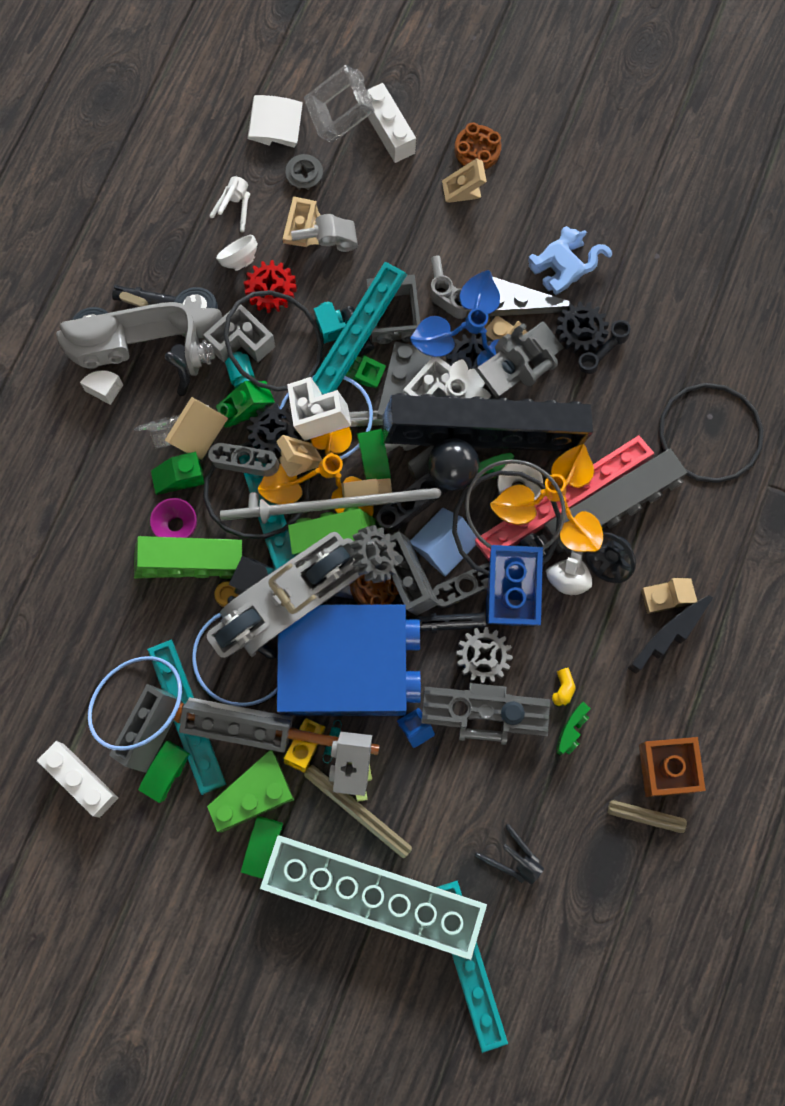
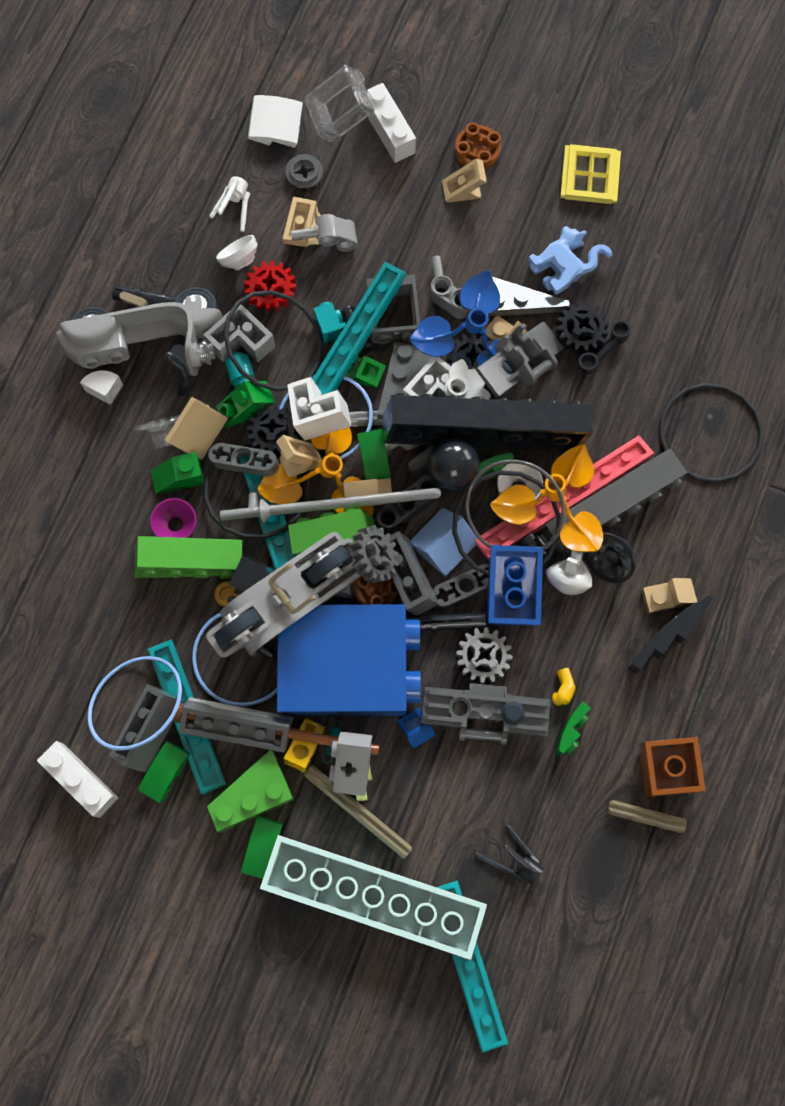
(590, 174): none -> light yellow piece

